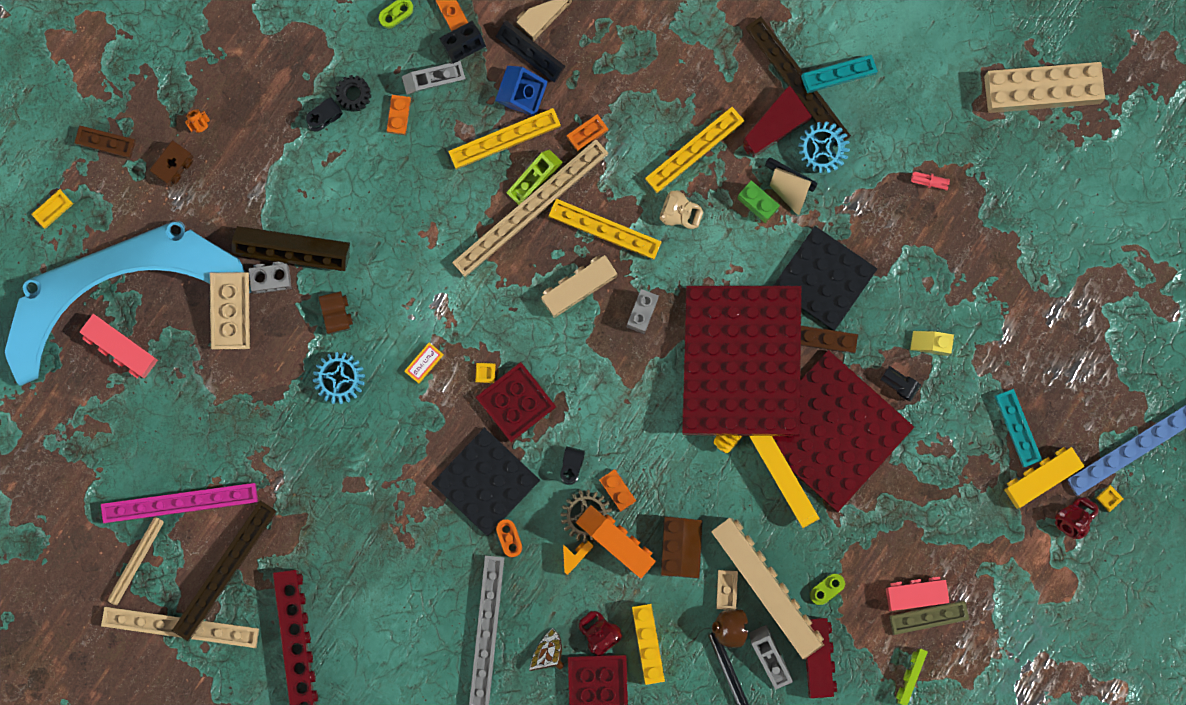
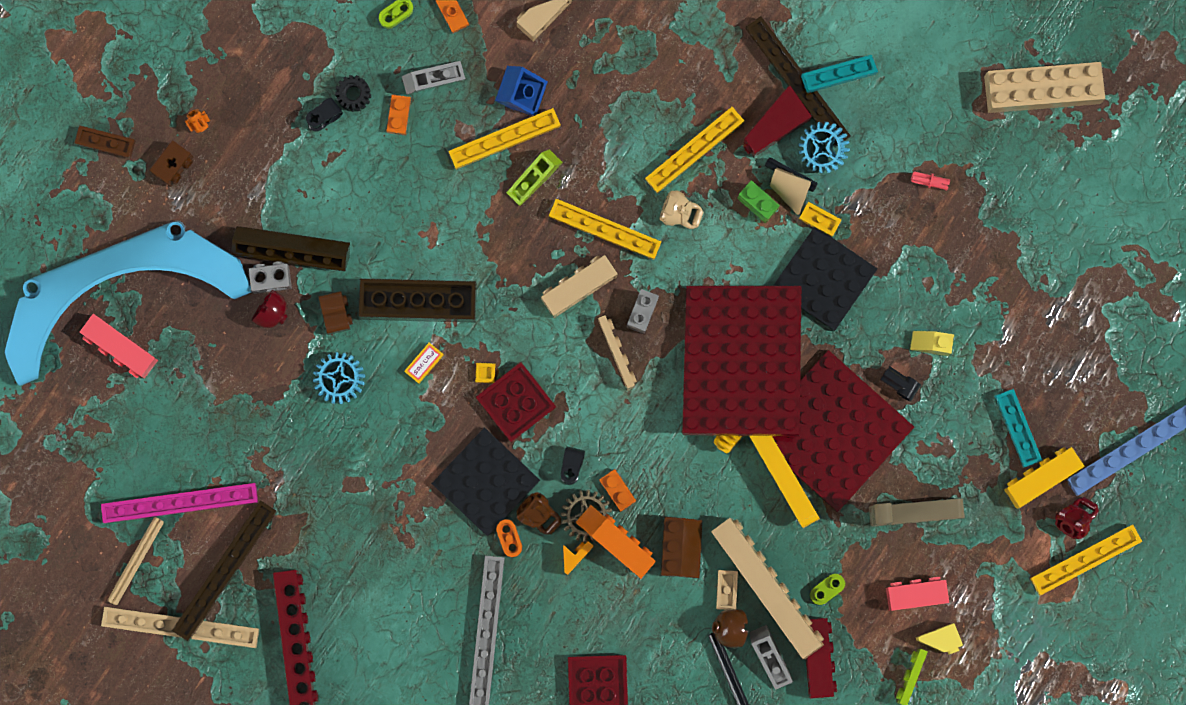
(52, 209): yellow tile -> none
(229, 310): tan tile -> none
(271, 311): none -> dark red cylinder
(417, 300): none -> dark brown brick
(462, 42): black brick -> none
(530, 51): black plate -> none
(530, 208): tan plate -> none
(536, 512): none -> reddish brown piece
(548, 652): shield -> none
(587, 132): orange plate -> none
(600, 635): dark red piece -> none
(614, 345): none -> tan plate
(648, 644): yellow brick -> none
(820, 219): none -> yellow plate
(828, 339): reddish brown plate -> none
(916, 512): none -> dark tan beam
(929, 617): olive tile -> none
(942, 639): none -> light yellow slope
(1086, 559): none -> yellow plate
(1109, 498): yellow tile -> none

